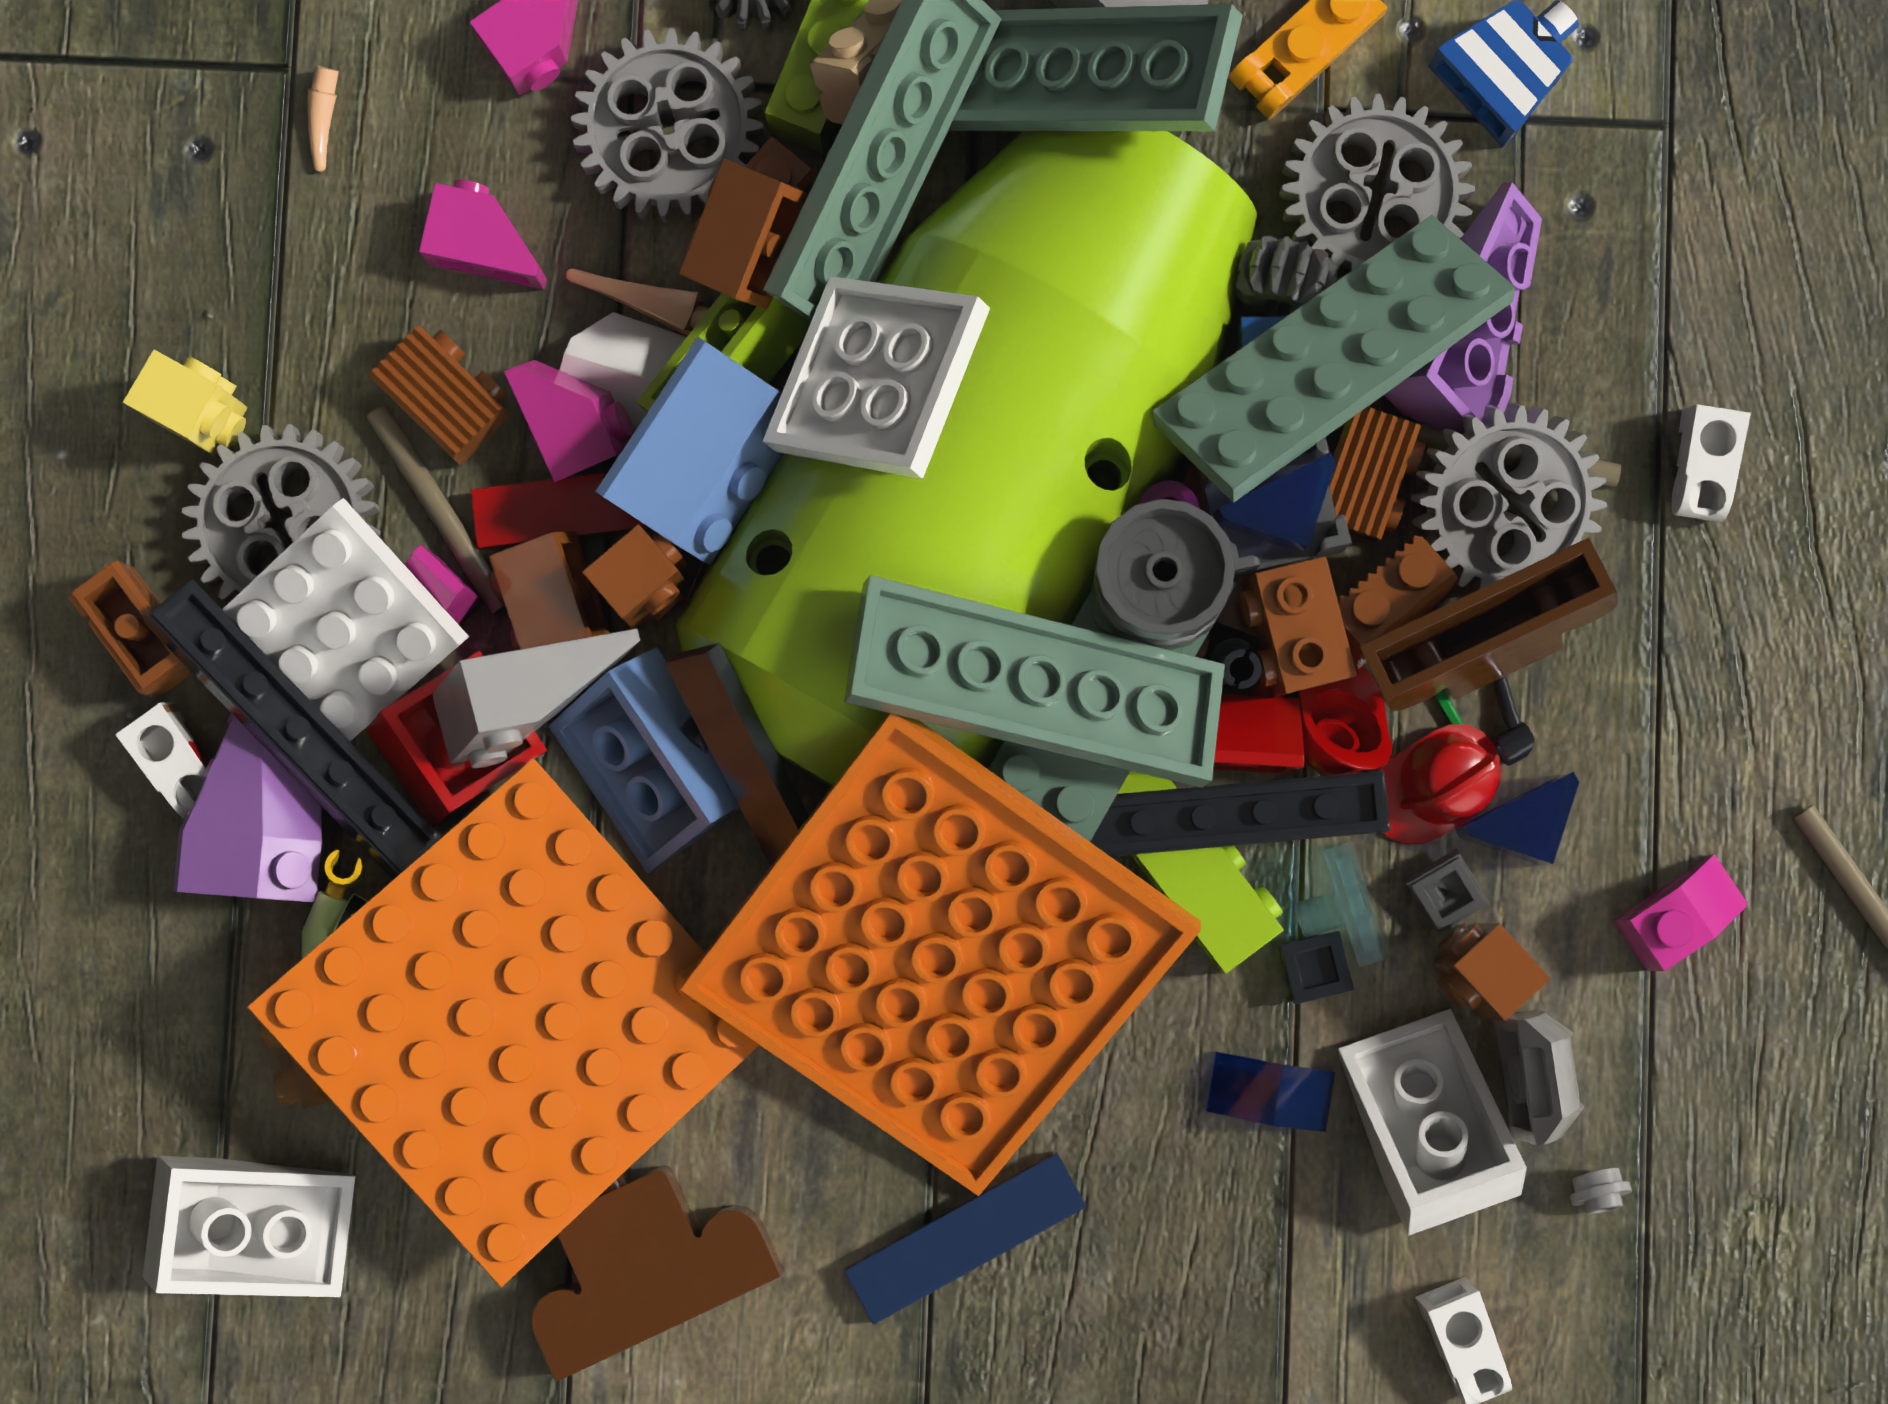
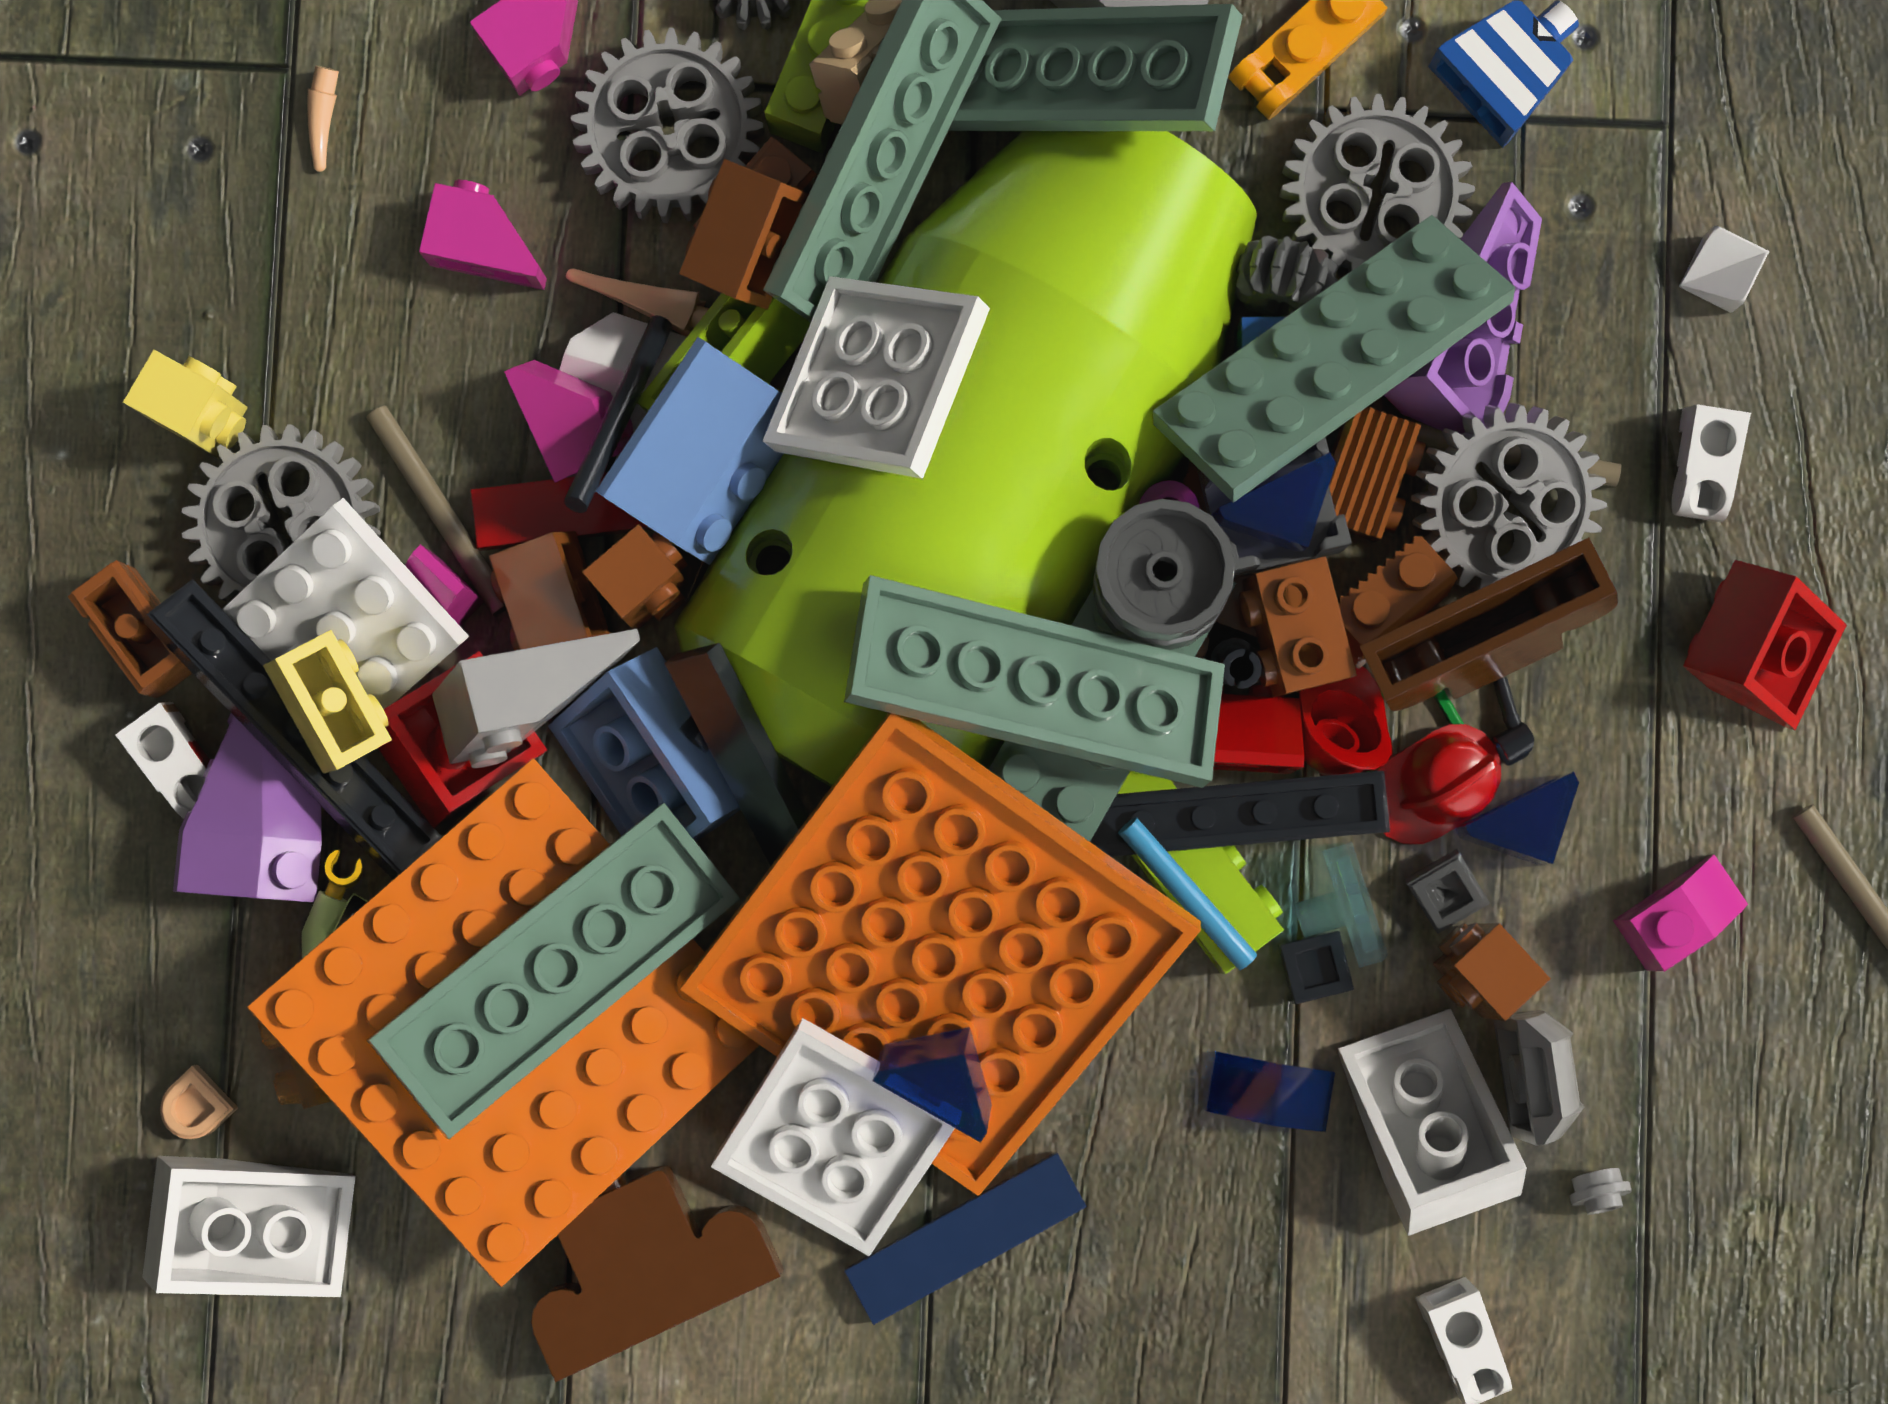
(195, 1105): none -> light nougat tile
(329, 701): none -> light yellow brick
(441, 394): dark orange brick -> none
(553, 971): none -> sand green plate
(618, 414): none -> black bar
(831, 1140): none -> white plate
(939, 1077): none -> clear blue slope
(1187, 893): none -> dark azure bar
(1723, 269): none -> white slope
(1765, 642): none -> red slope

